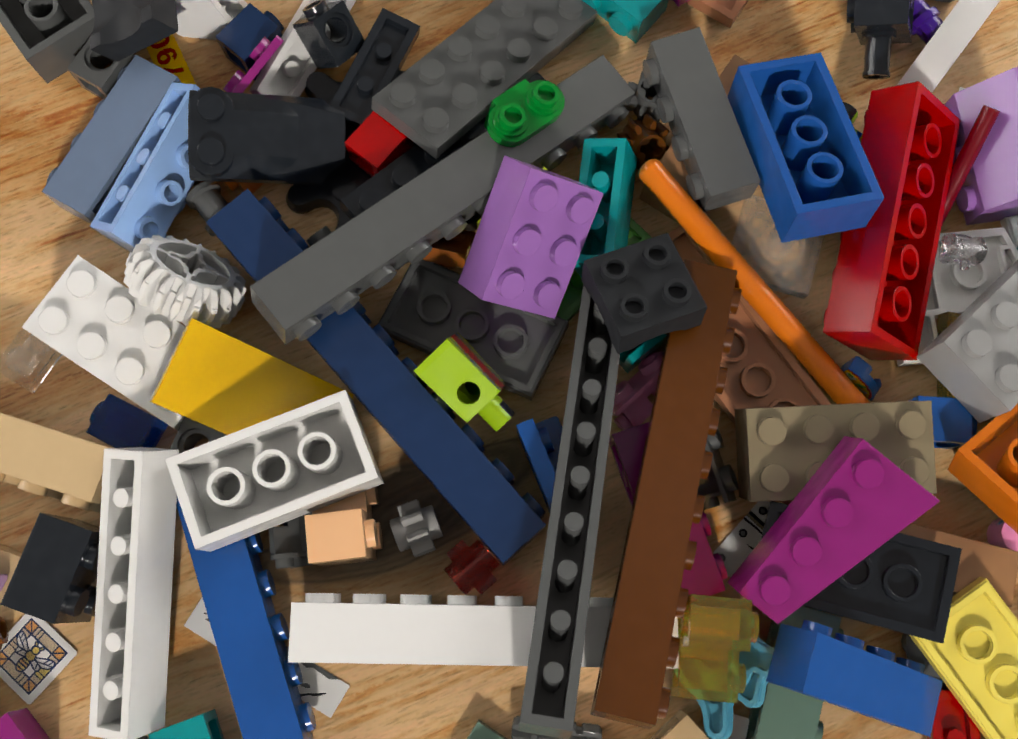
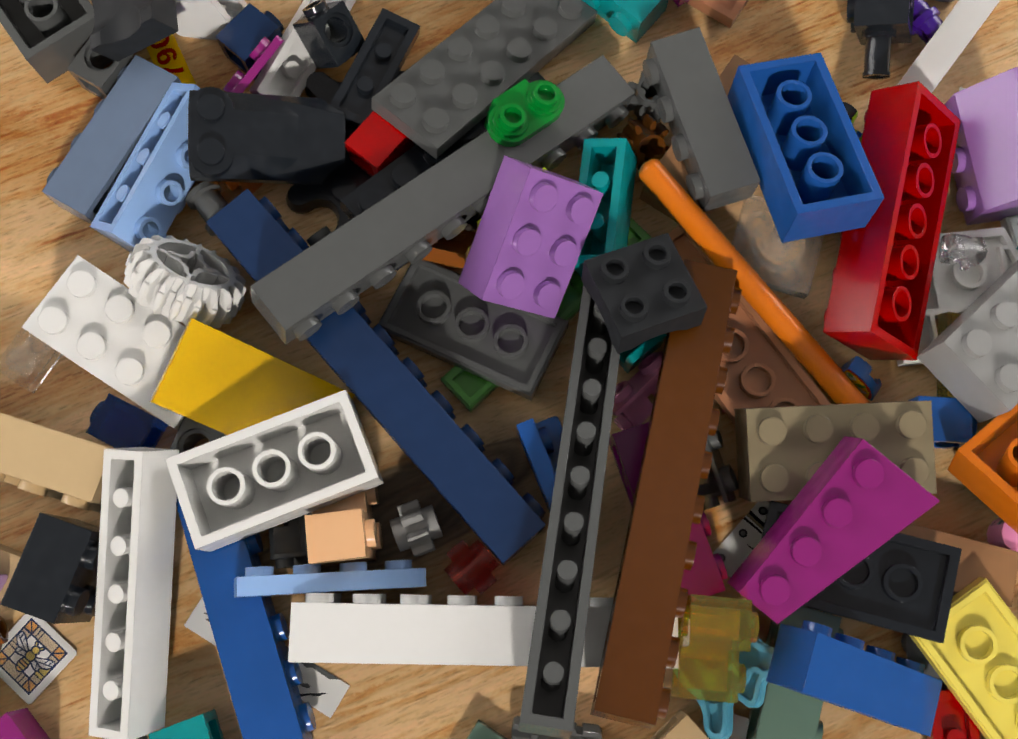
(309, 579): none -> light blue plate
(447, 374): lime torso -> none
(969, 154): dark red bar -> none

